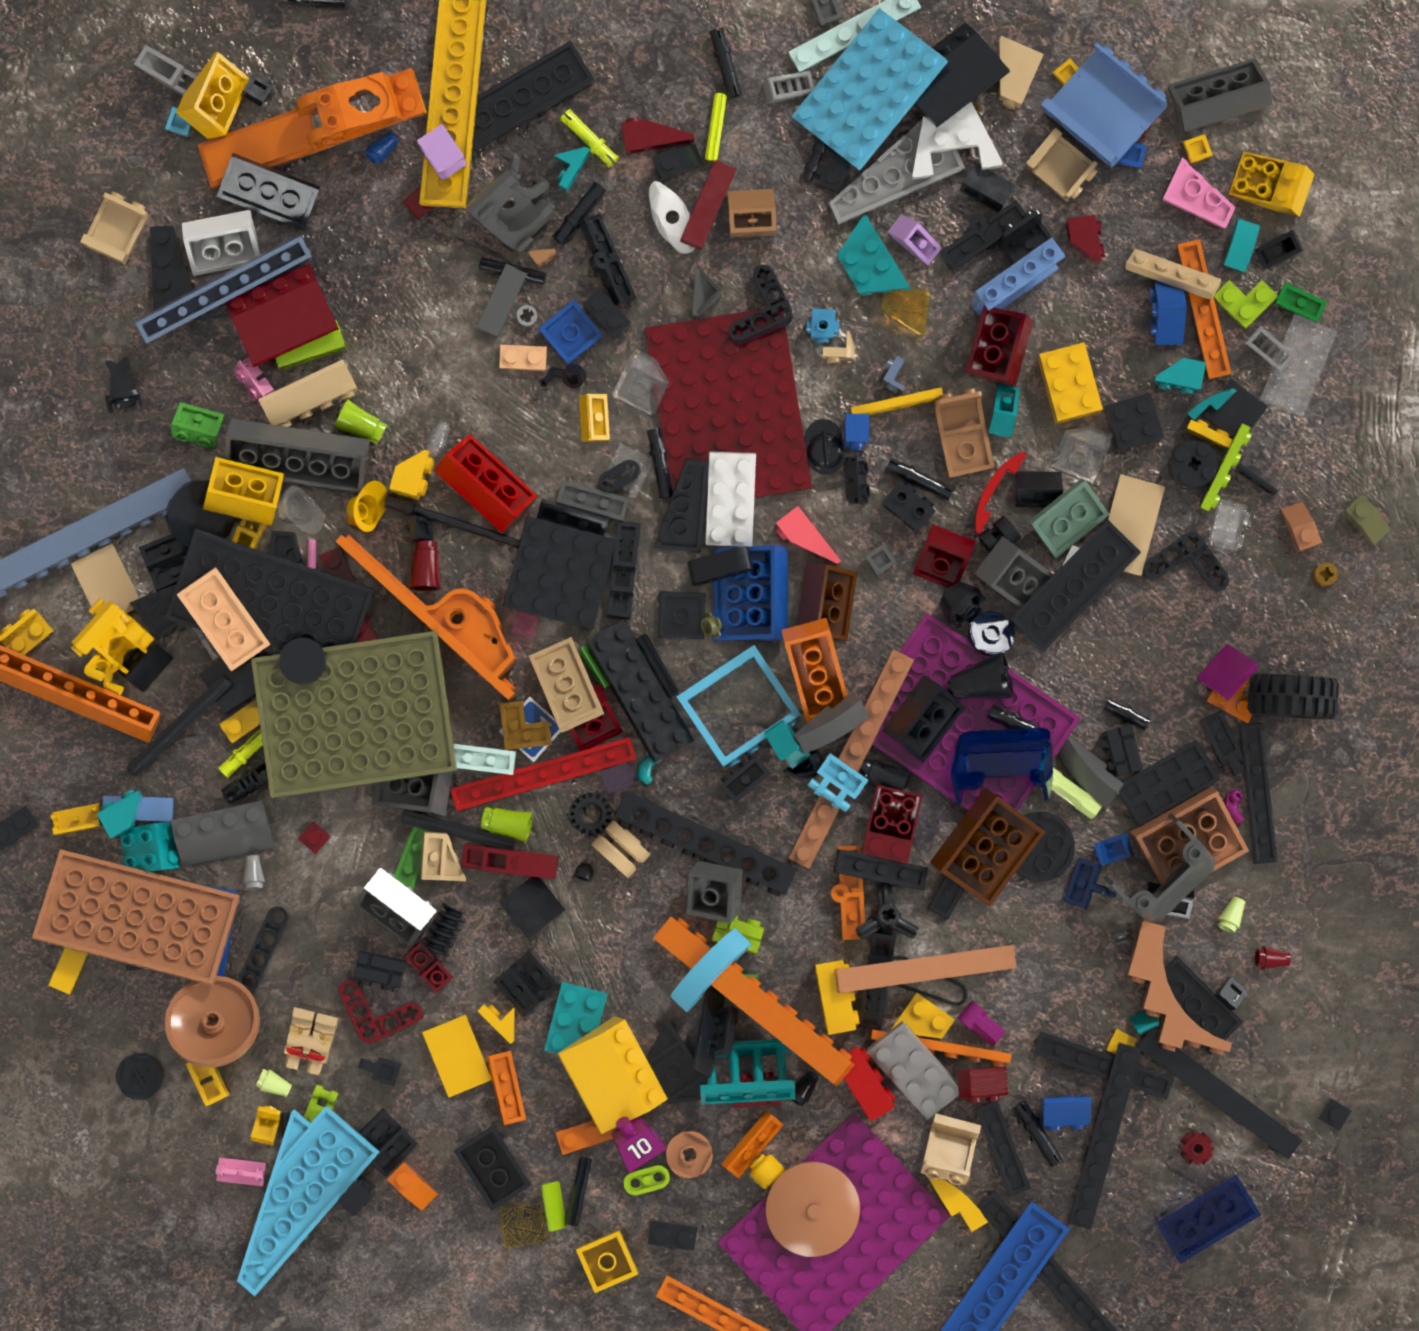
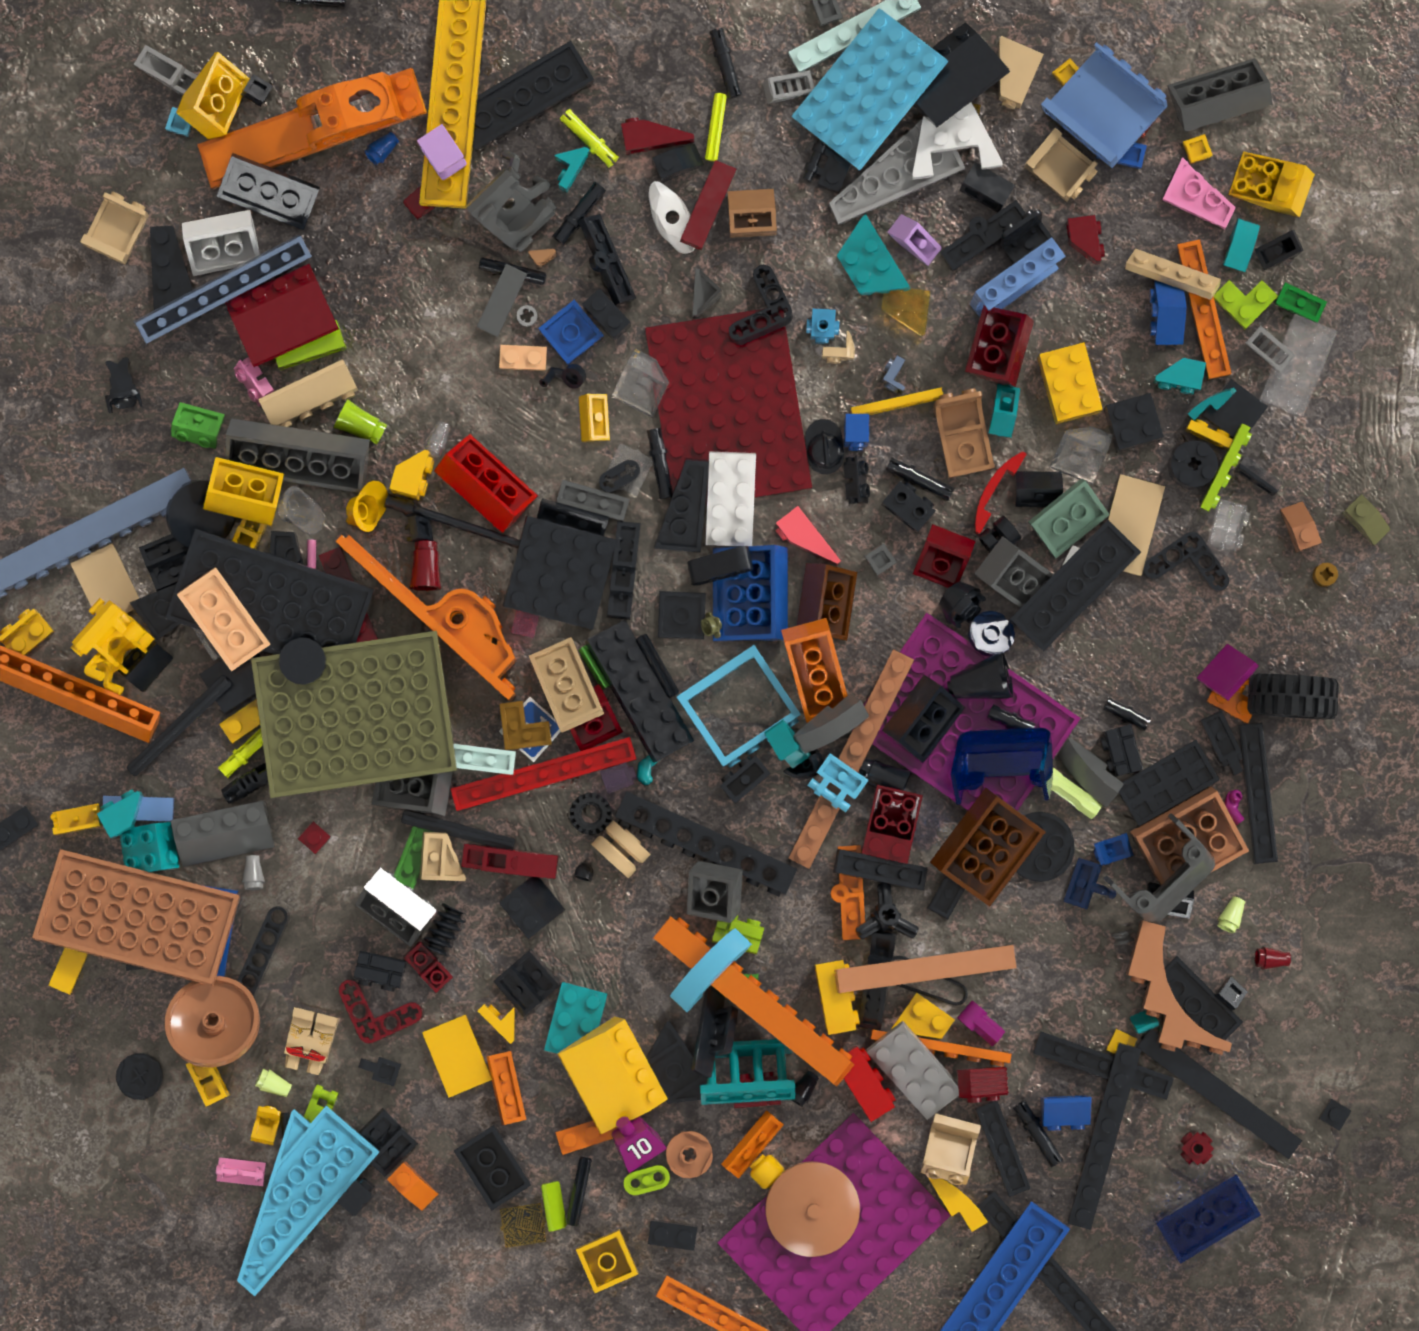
(508, 823): lime plant -> none

